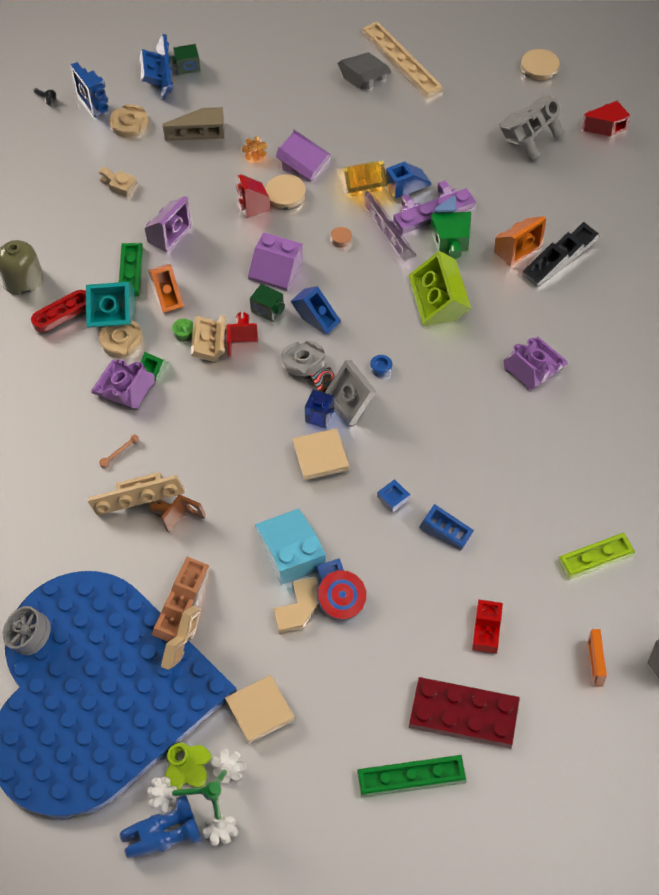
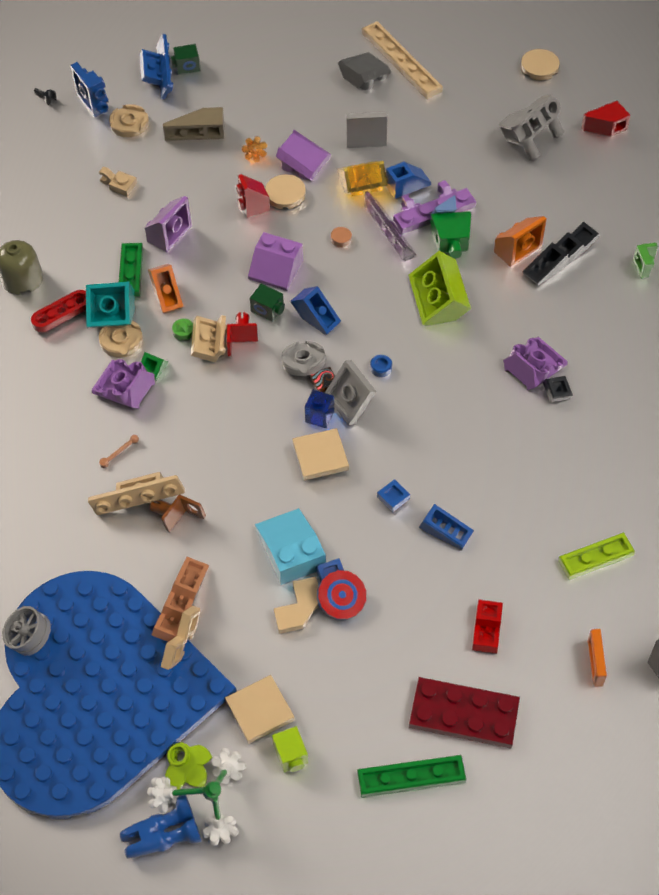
(290, 750): none -> lime brick
(366, 129): none -> light grey tile
(557, 389): none -> black tile
(644, 258): none -> bright green bracket

